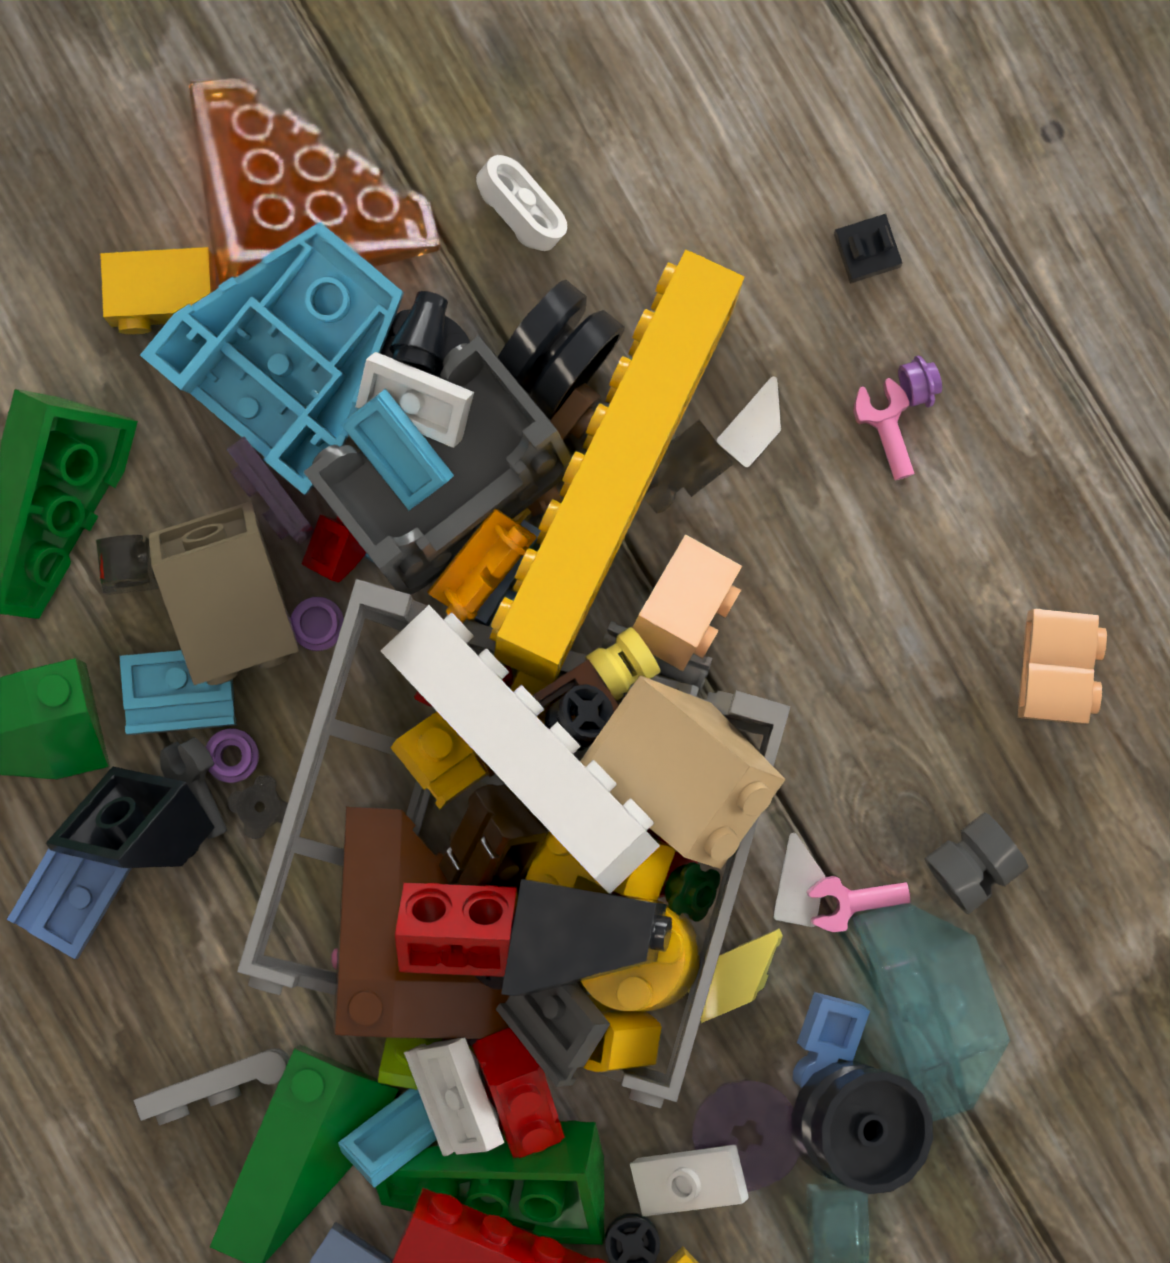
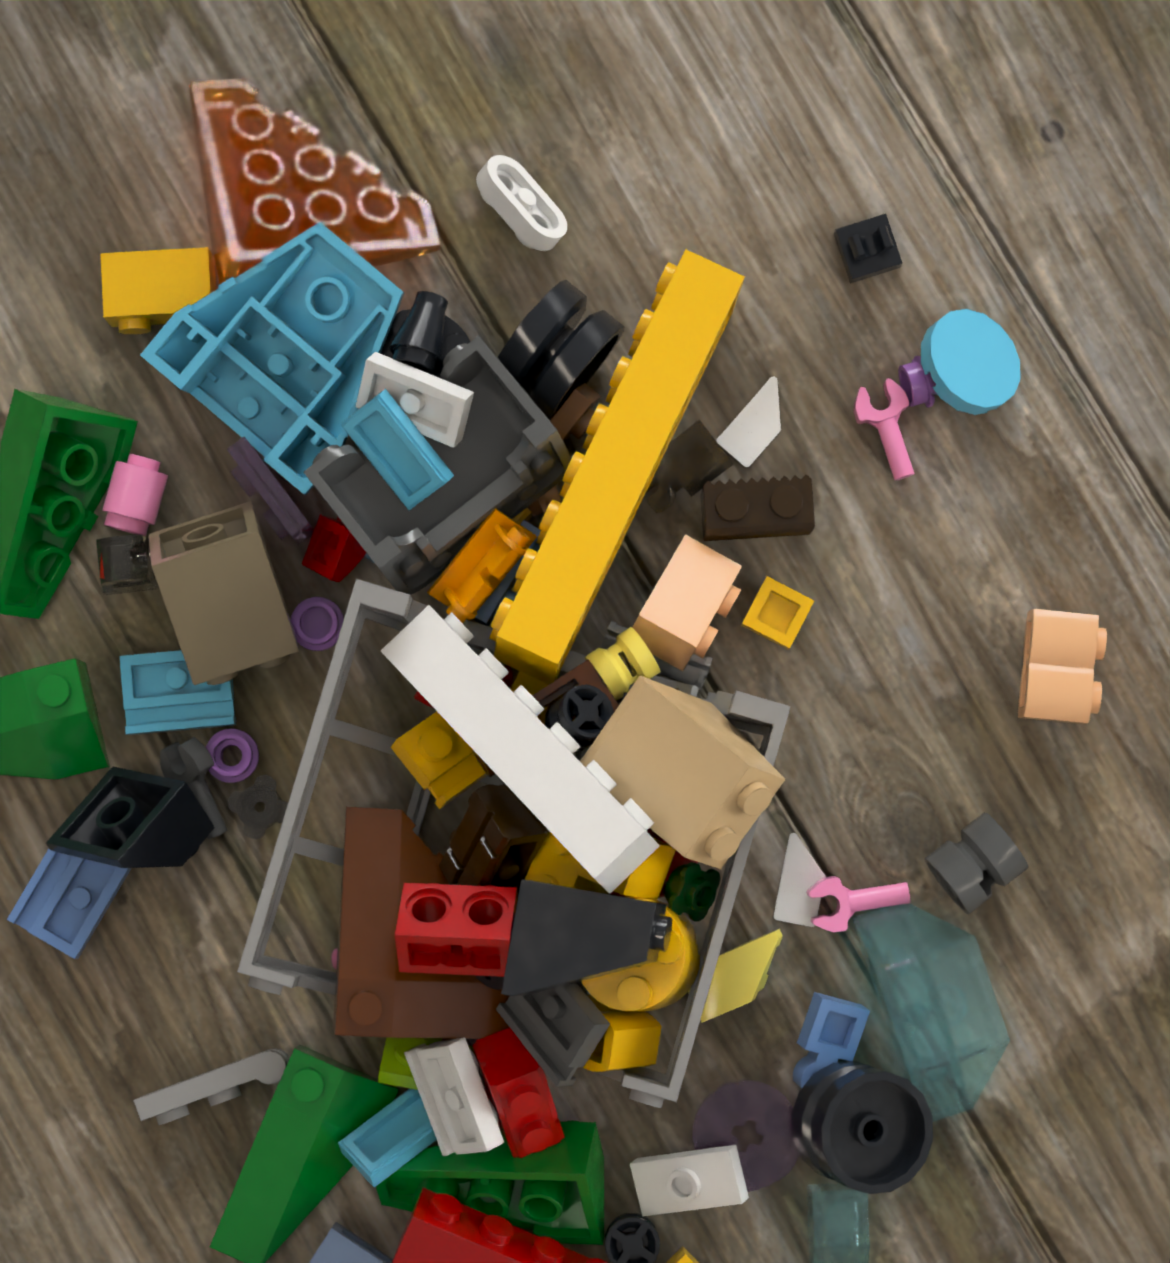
(134, 495): none -> bright pink brick
(757, 508): none -> dark brown brick
(777, 613): none -> yellow plate
(970, 361): none -> medium azure tile

